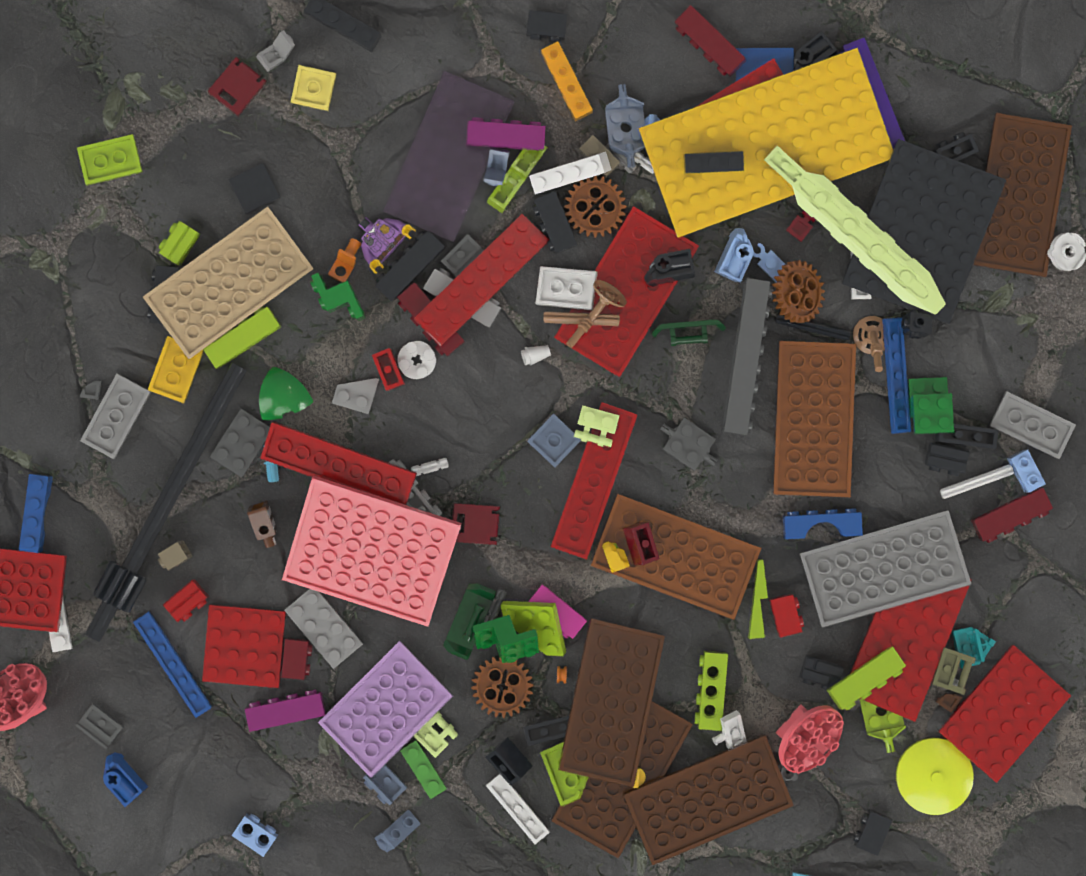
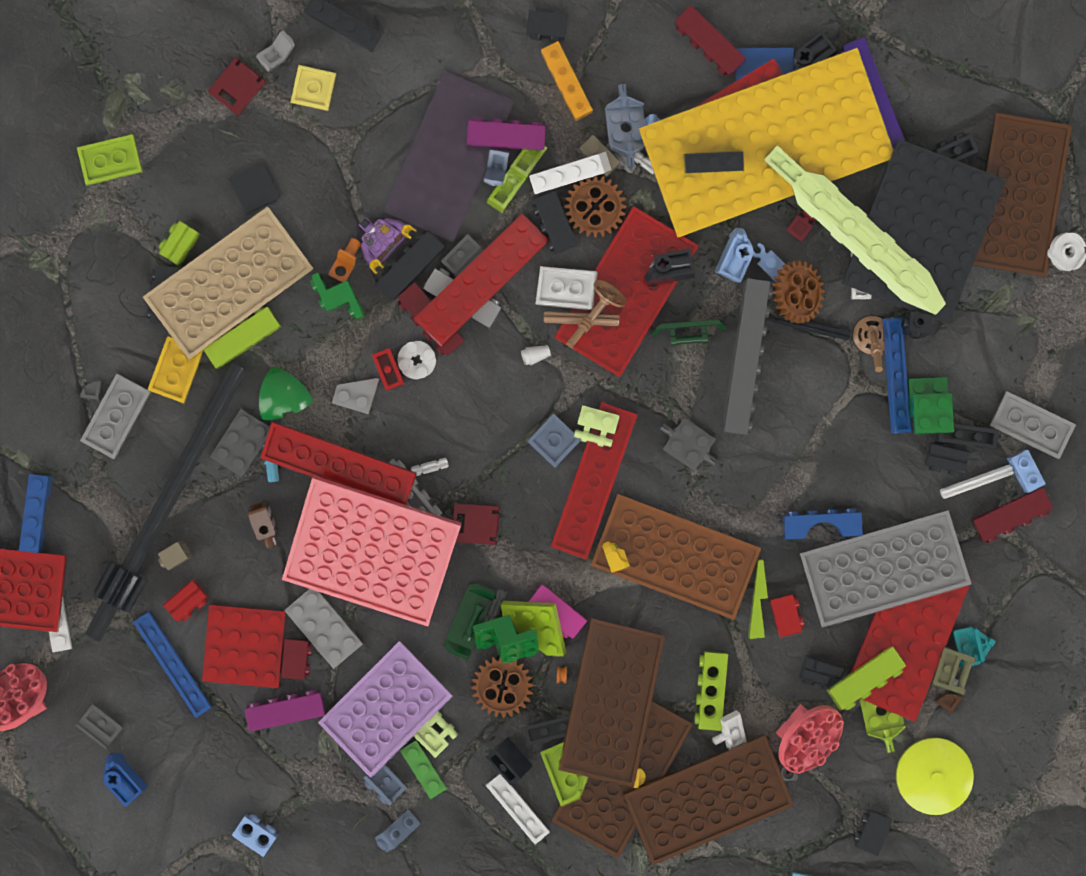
(641, 543): dark red brick -> none
(814, 419): dark orange plate -> none
(1004, 713): red plate -> none

